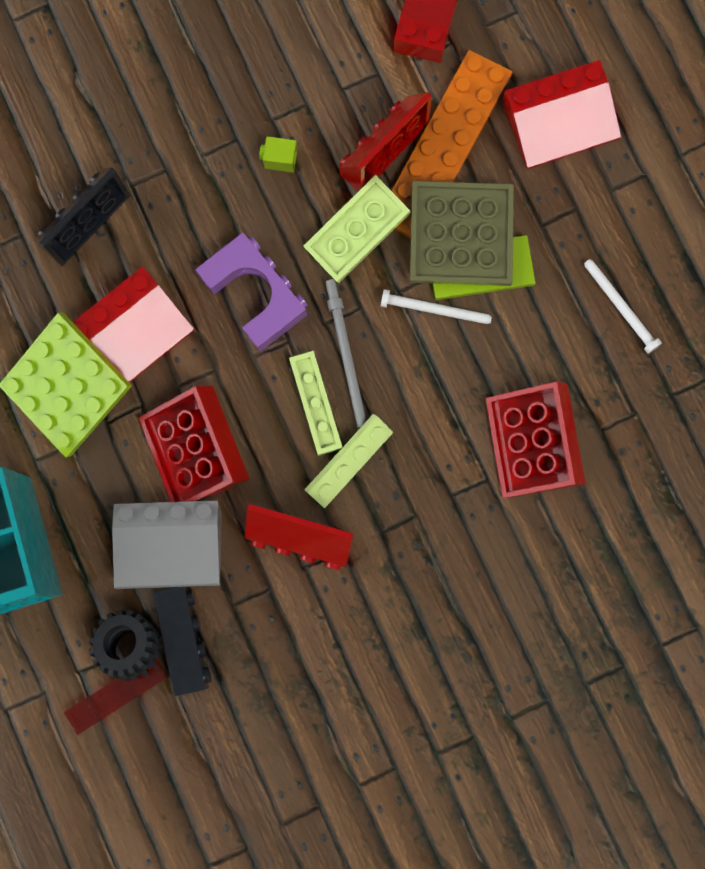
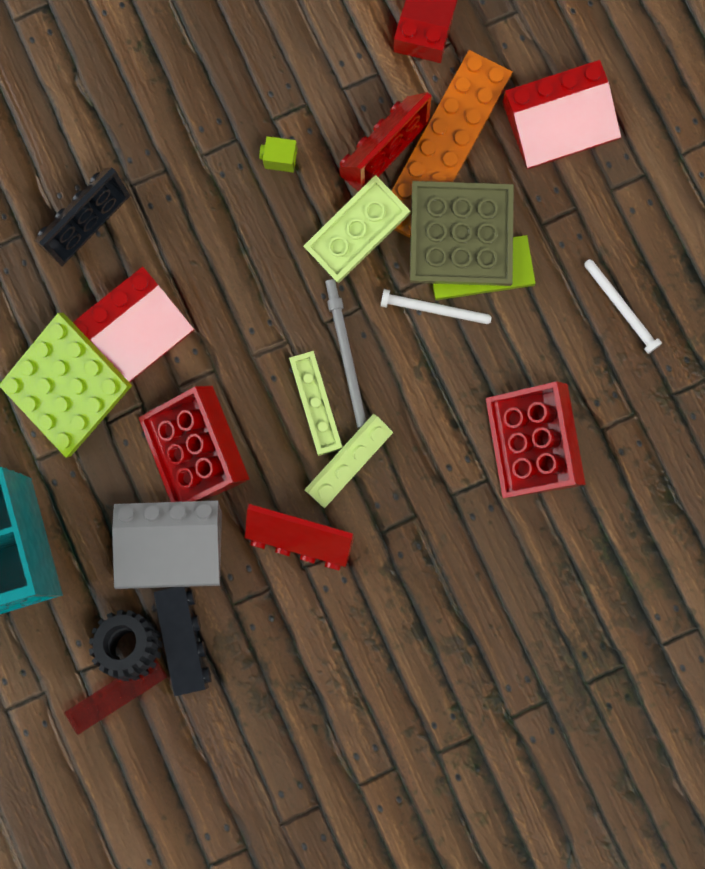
(243, 258): medium lavender arch -> none

